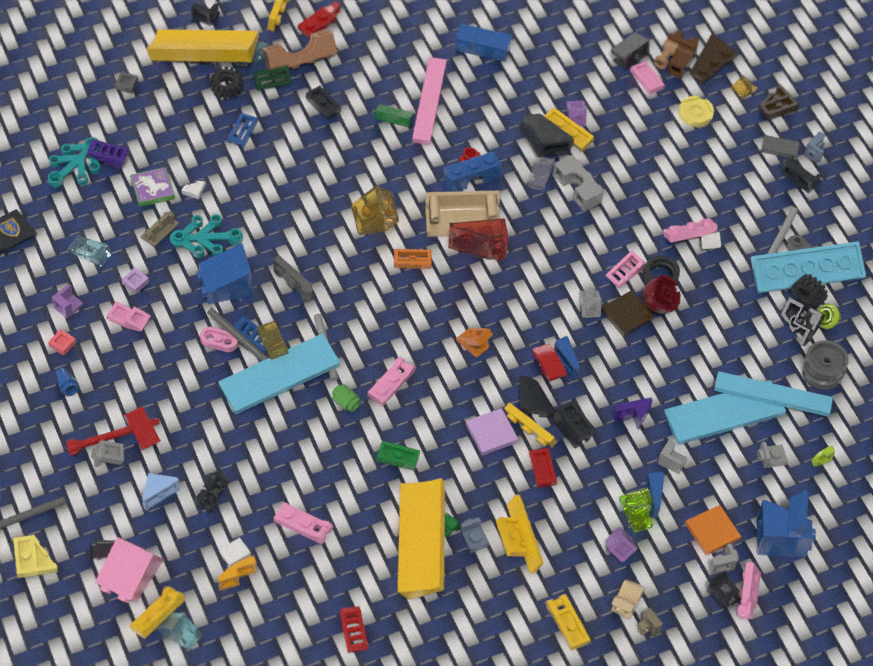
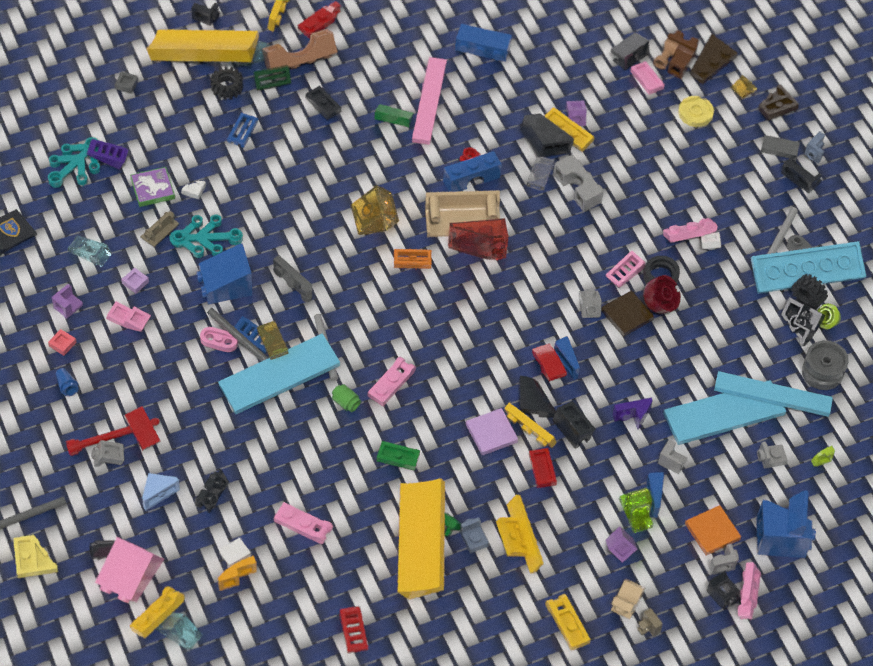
(475, 340): orange slope -> none

